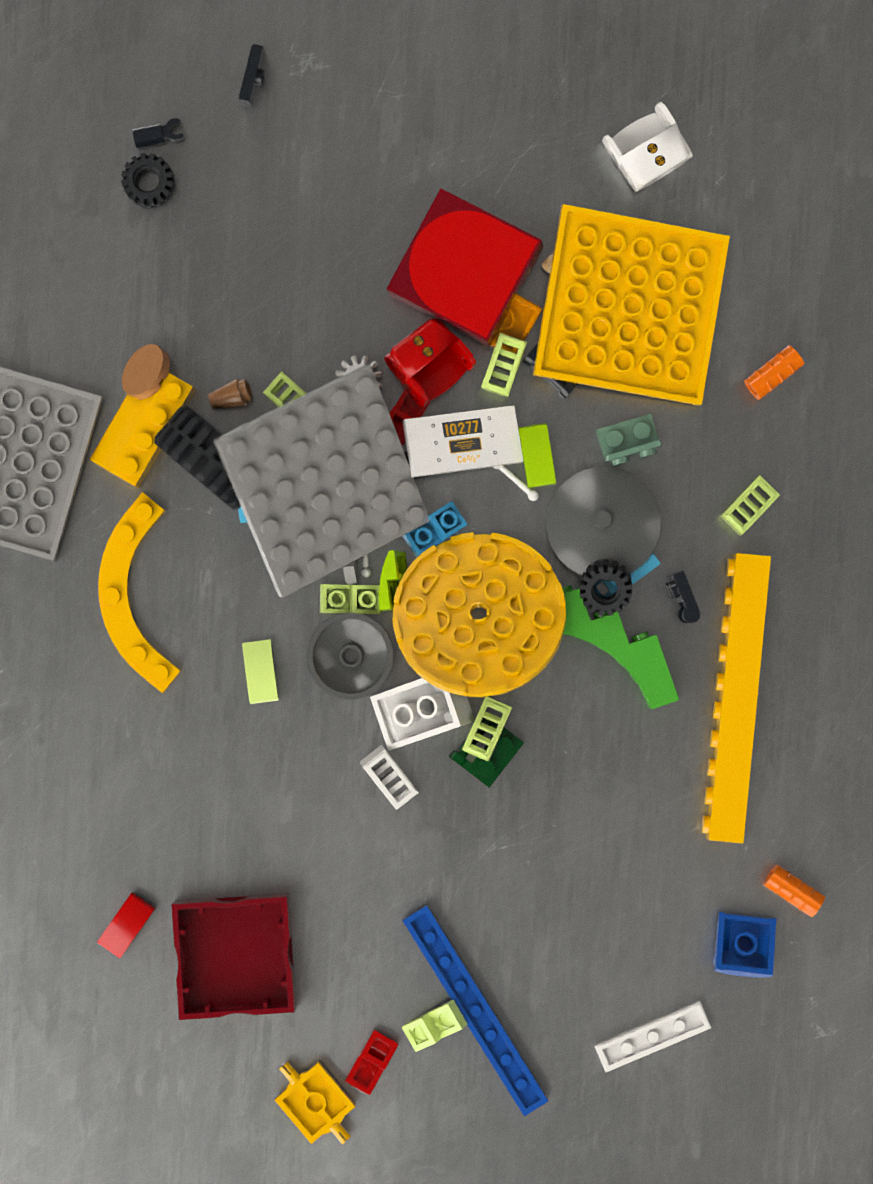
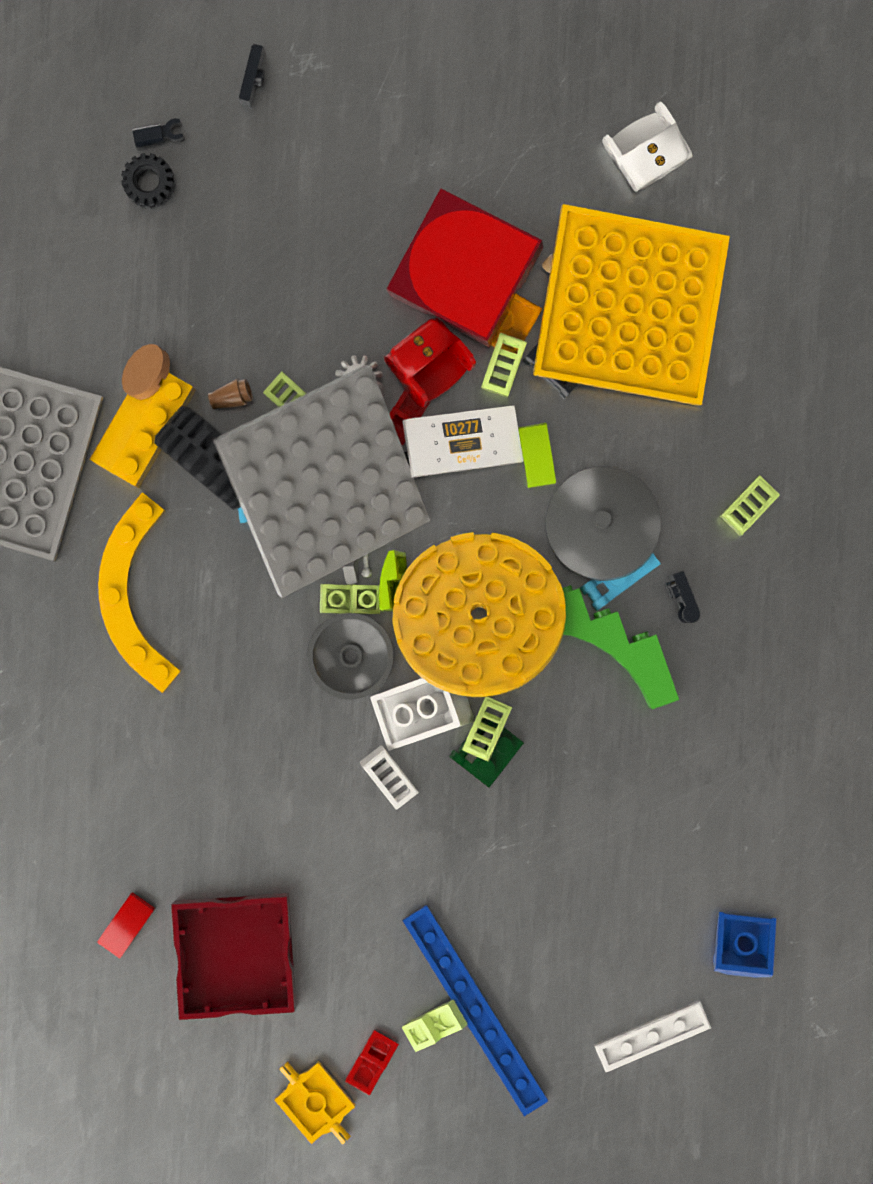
(260, 671): yellowish green slope -> none
(441, 526): dark azure slope -> none
(533, 495): white hinge -> none
(601, 603): black tyre -> none
(628, 439): sand green bracket -> none
(737, 697): yellow brick -> none
(774, 372): orange axle -> none
(794, 890): orange axle -> none

